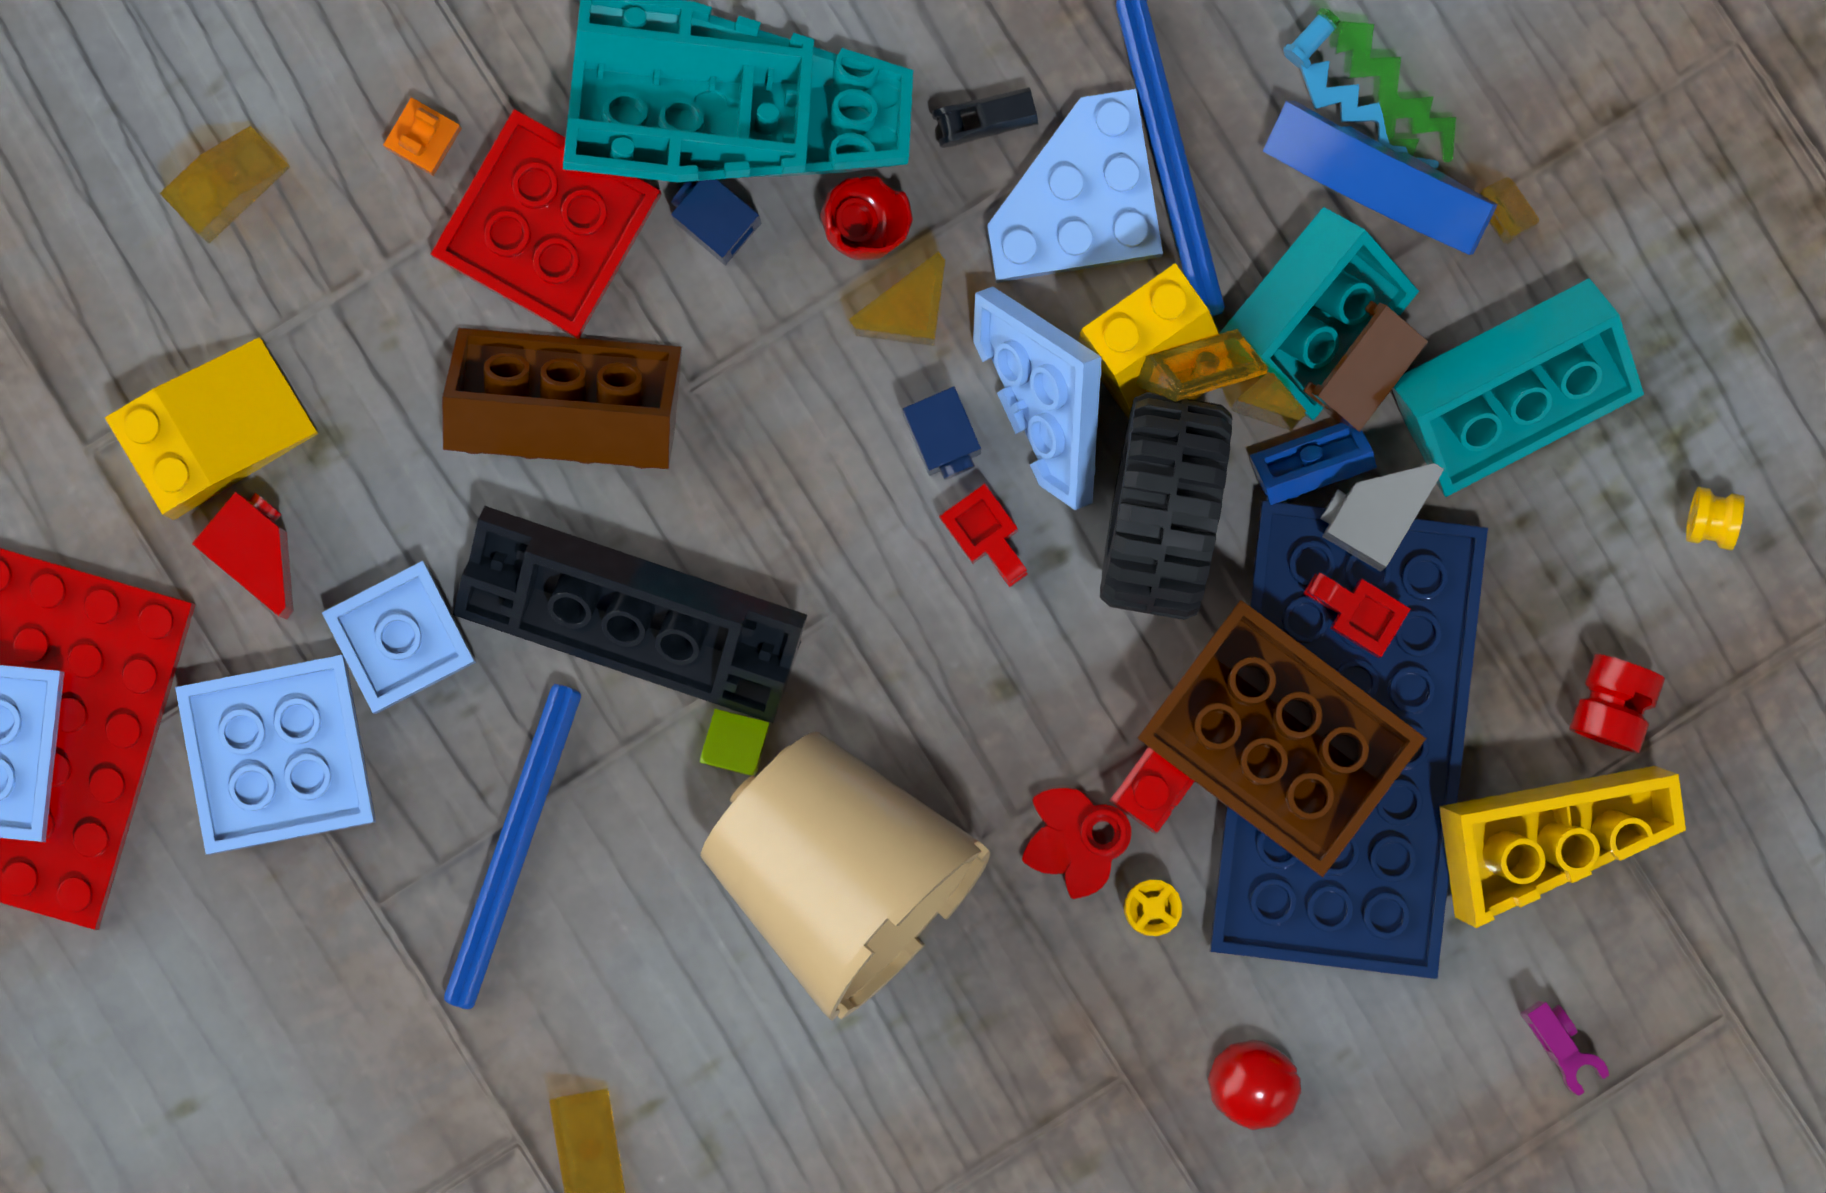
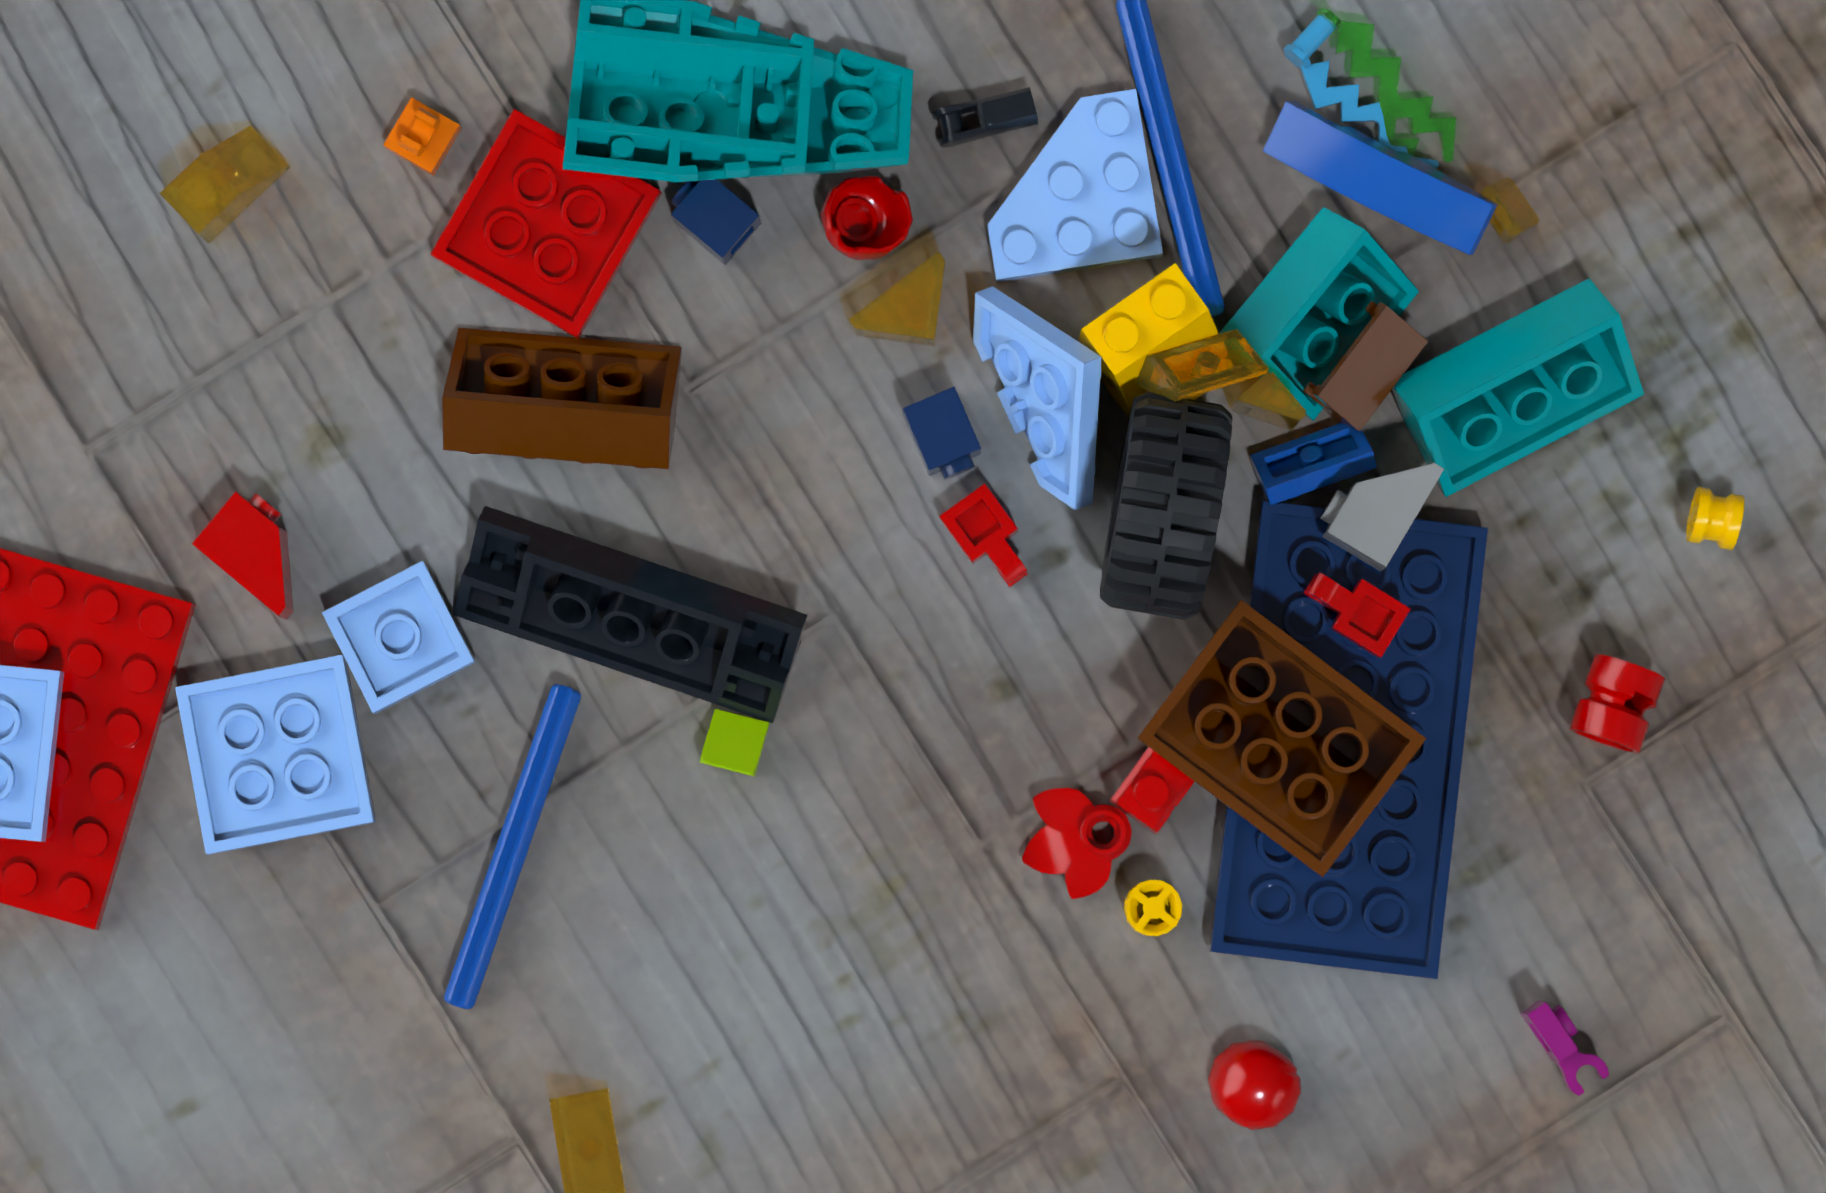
(211, 427): yellow slope -> none
(839, 869): tan cone -> none
(1535, 839): yellow wedge -> none

